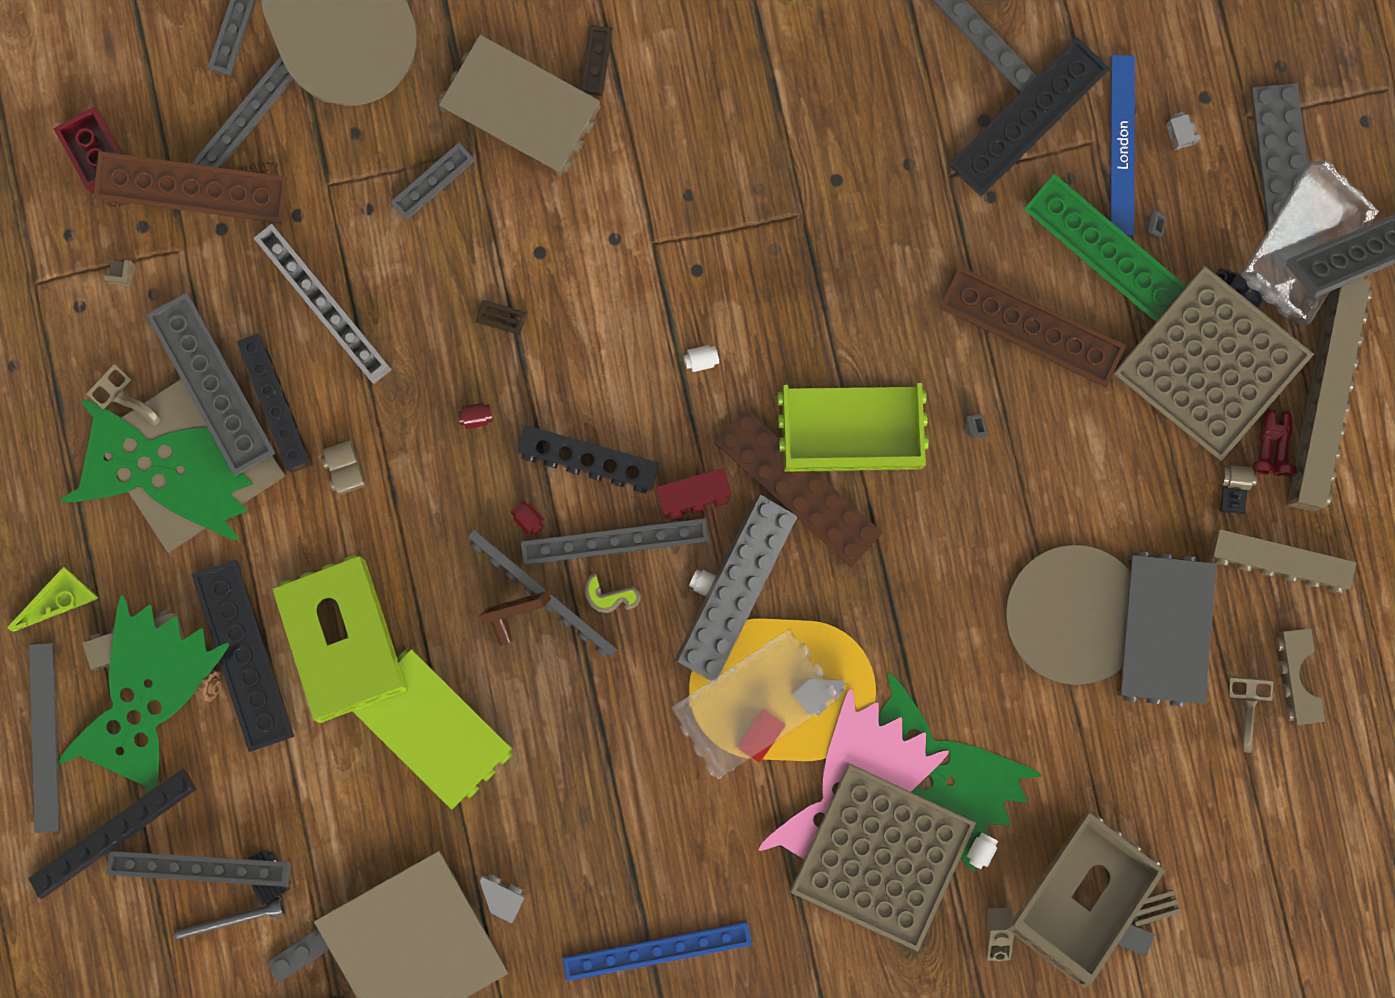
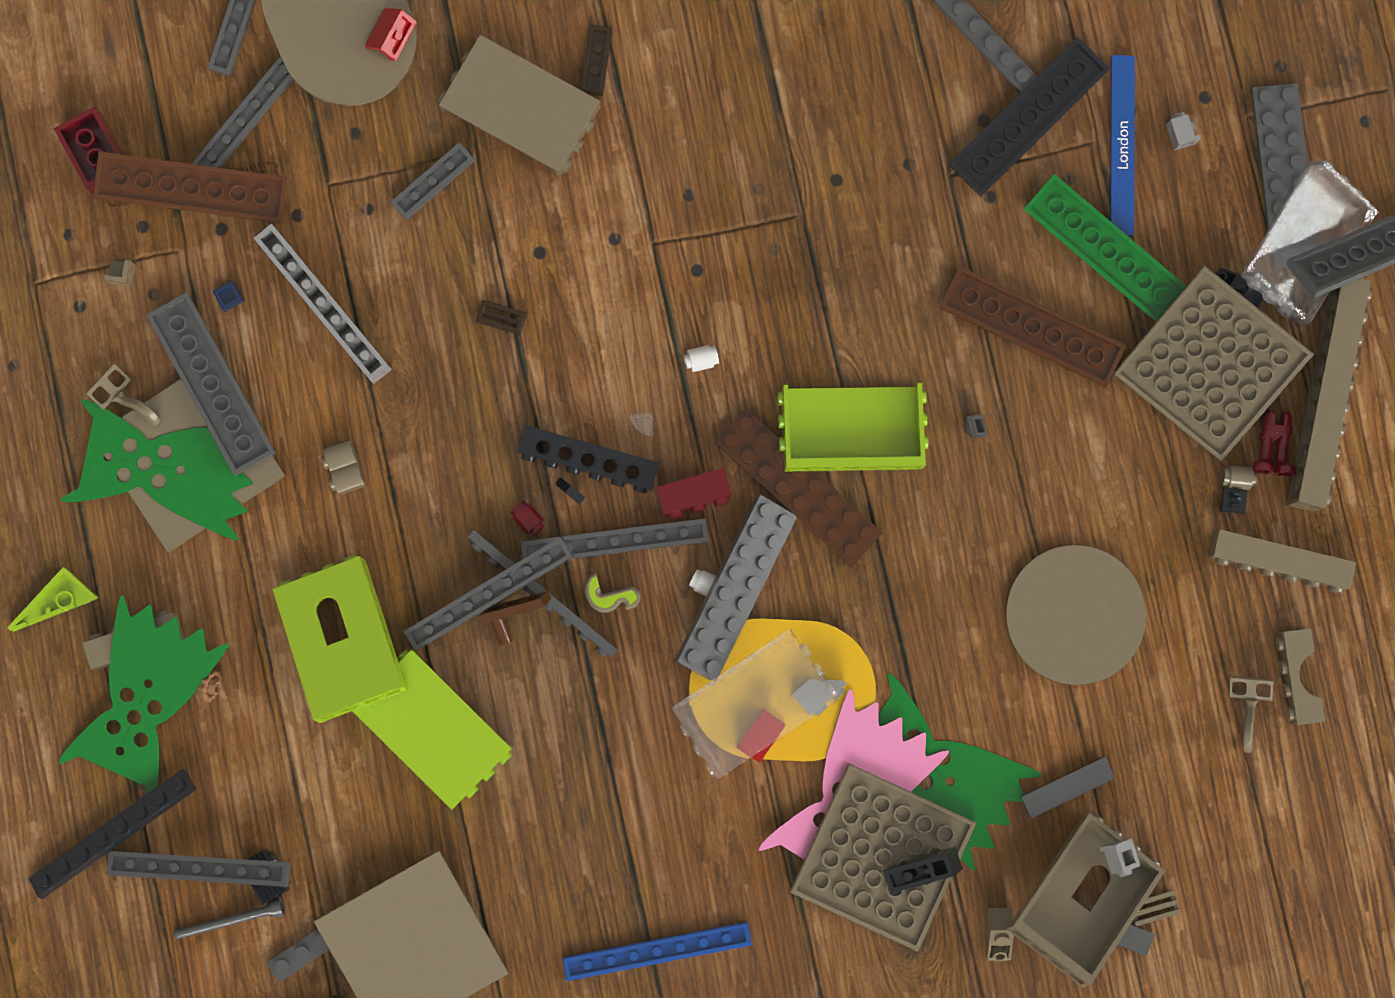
(44, 738): dark grey tile -> none
(228, 296): none -> dark blue tile
(246, 660): black plate -> none
(274, 403): black brick -> none
(391, 33): none -> red panel
(475, 415): dark red brick -> none
(488, 593): none -> dark grey plate
(501, 899): light grey slope -> none
(570, 490): none -> black tile
(643, 423): none -> clear tile
(923, 870): none -> black slope
(982, 851): white brick -> none
(1067, 787): none -> dark grey tile
(1121, 857): none -> light grey brick
(1156, 224): dark grey slope -> none
(1168, 629): dark grey panel -> none

